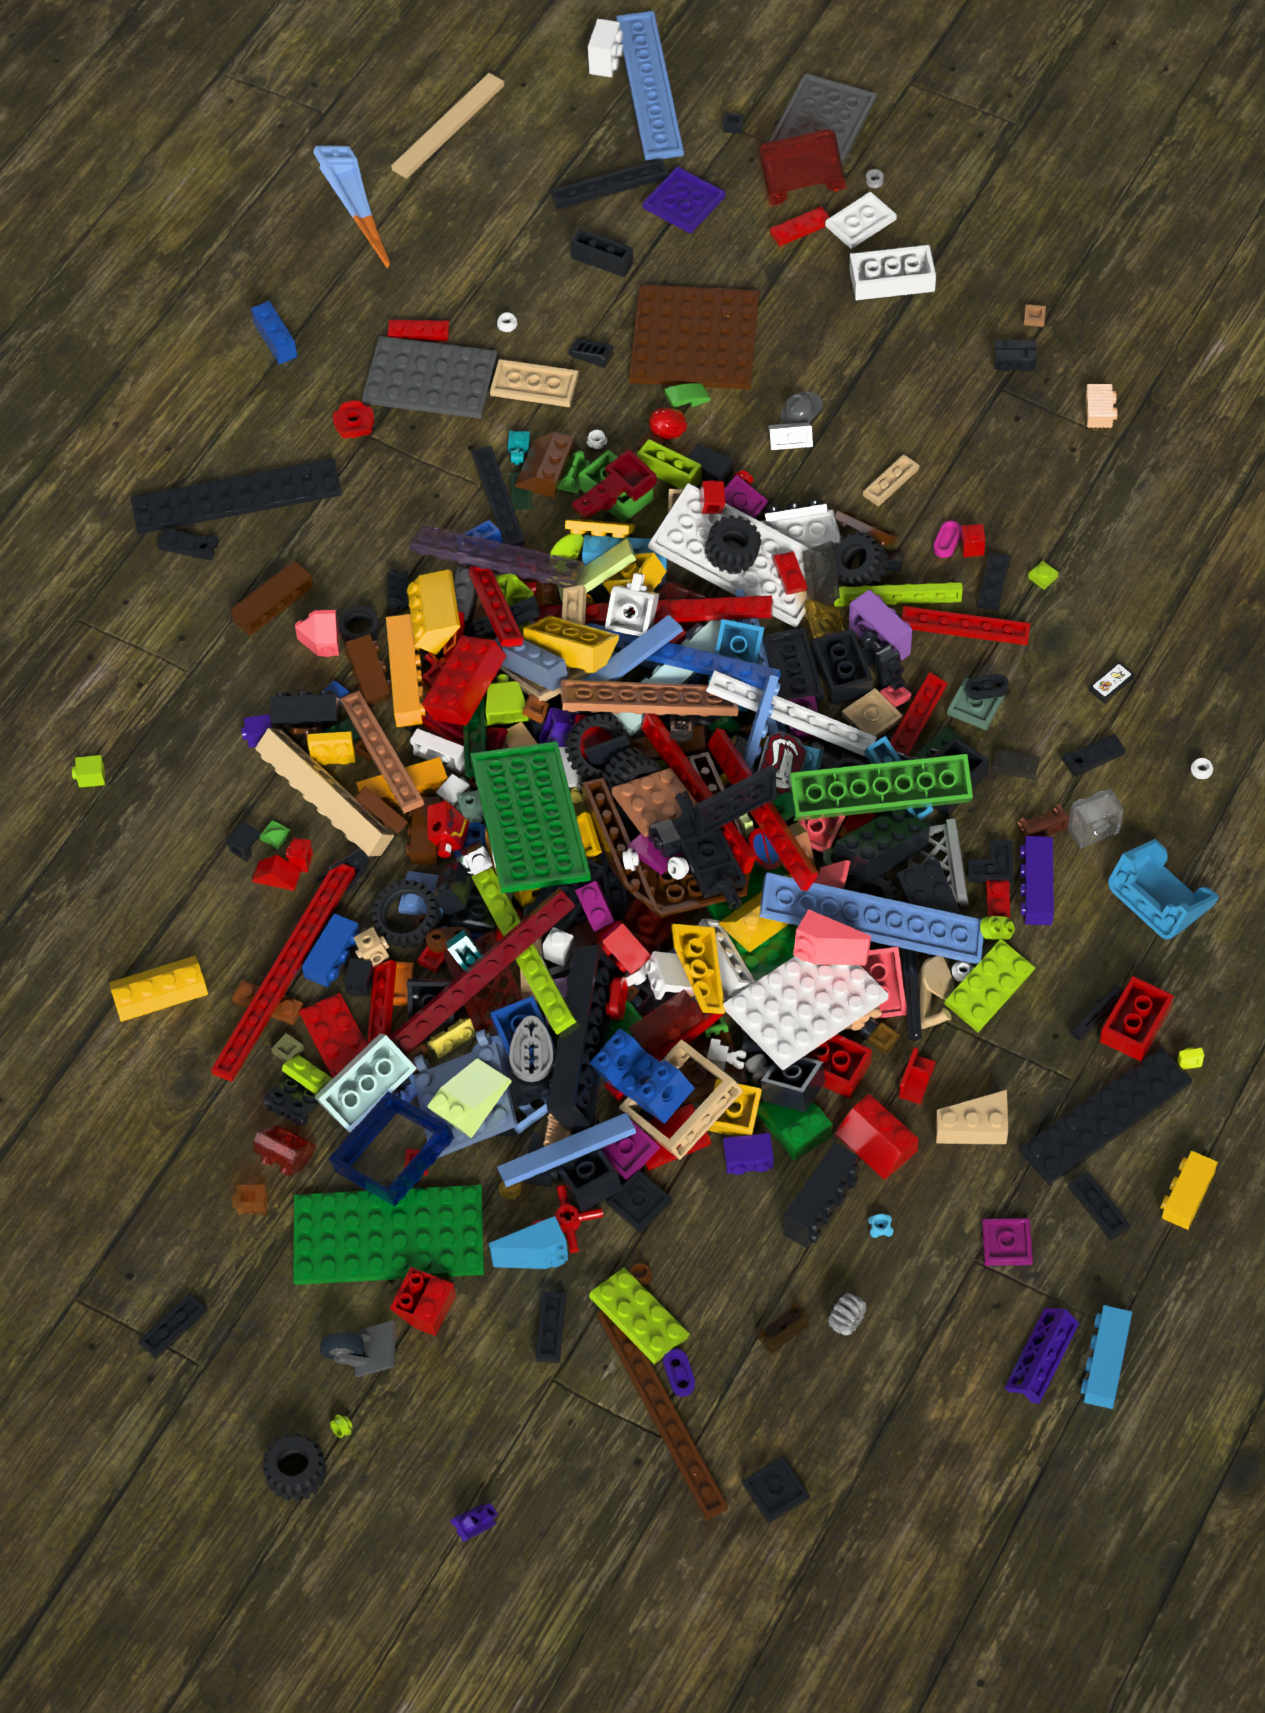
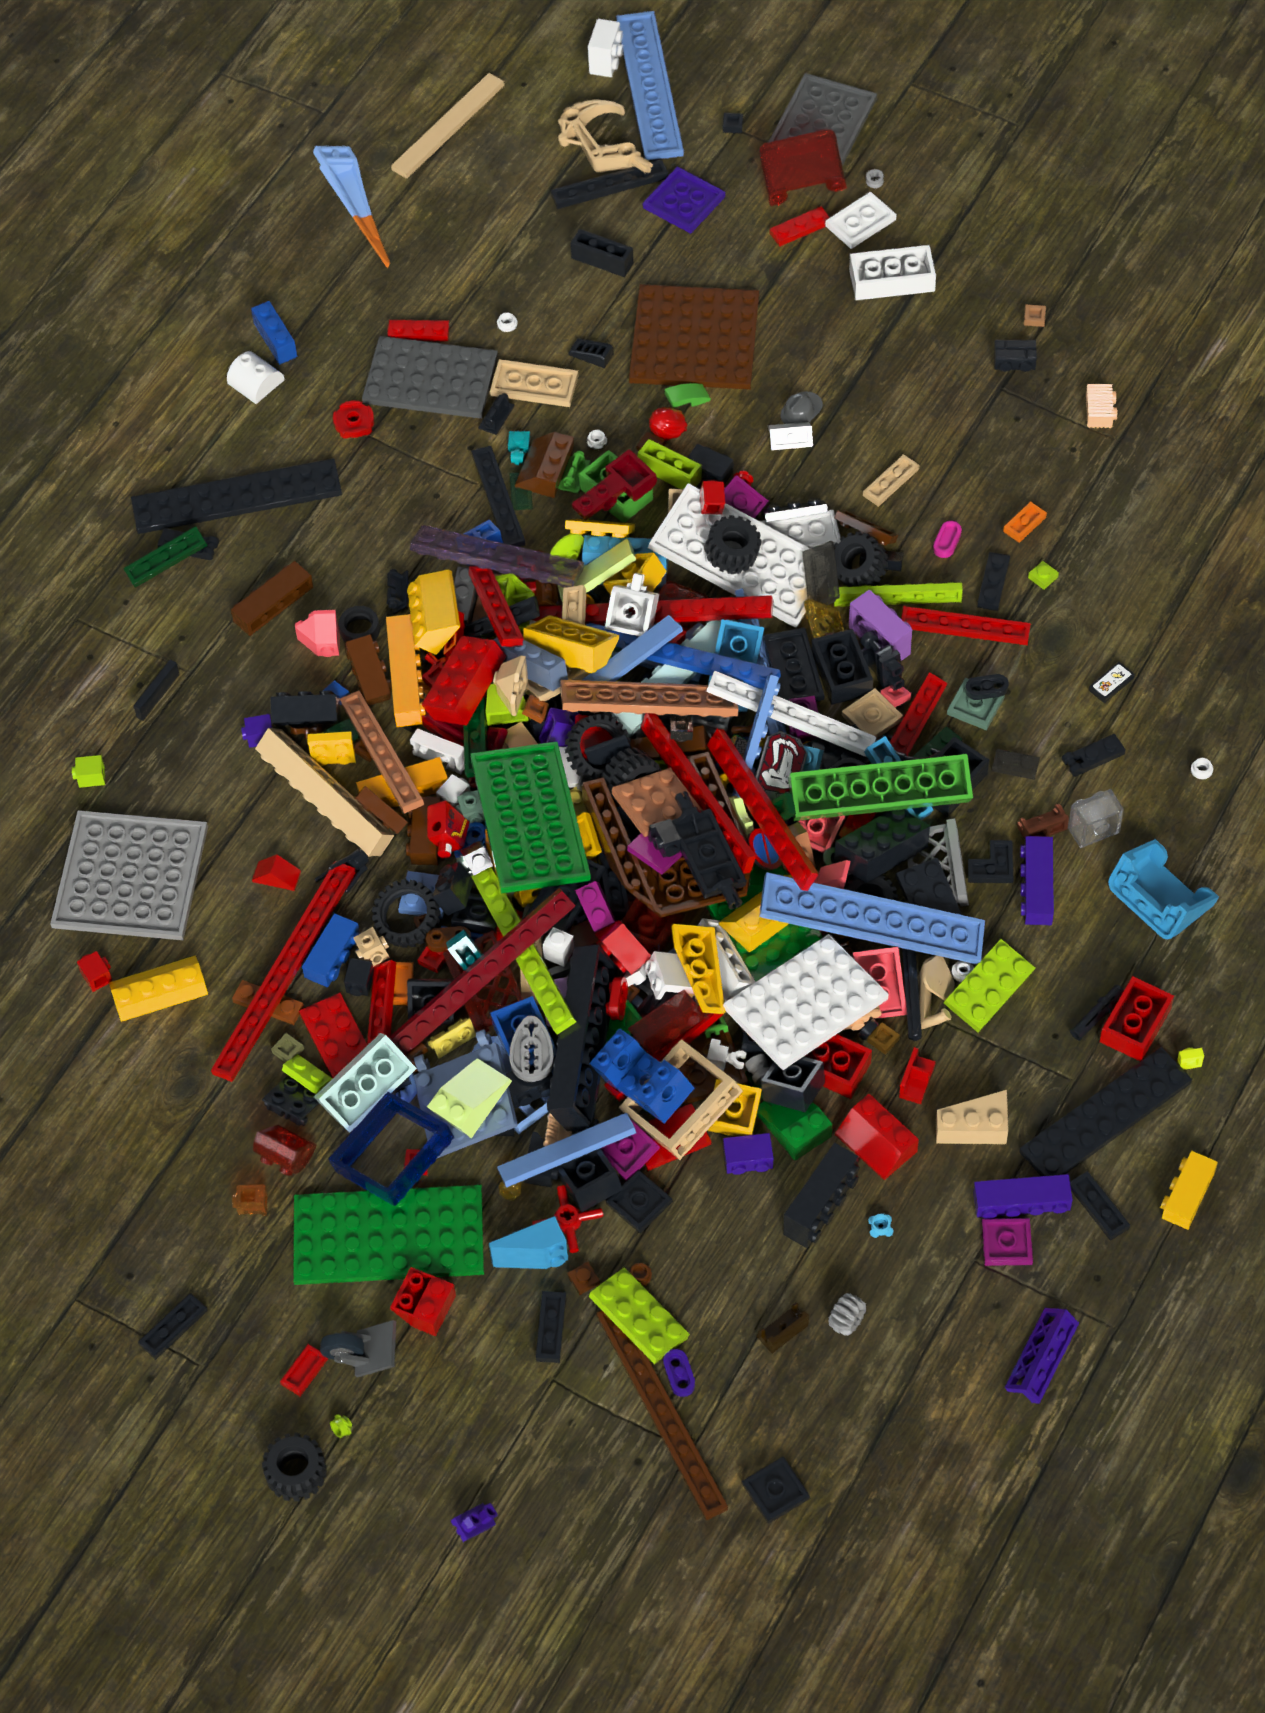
(95, 970): none -> red brick
(129, 875): none -> light grey plate
(156, 690): none -> black tile
(165, 557): none -> dark green plate
(242, 840): black panel -> none
(253, 376): none -> white brick
(275, 834): bright green tile -> none
(300, 854): red brick -> none
(303, 1370): none -> red tile
(497, 414): none -> black hinge
(512, 682): none -> tan slope
(583, 1278): none -> reddish brown plate
(600, 157): none -> tan piece
(630, 859): white plate -> none
(678, 867): white plate -> none
(726, 723): dark green tile -> none
(735, 801): black tile -> none
(789, 573): red plate -> none
(830, 942): coral slope -> none
(972, 540): red brick -> none
(997, 928): lime plate -> none
(998, 898): red plate -> none
(1022, 1196): none -> dark purple brick
(1024, 522): none -> orange plate
(1107, 1356): dark azure brick -> none

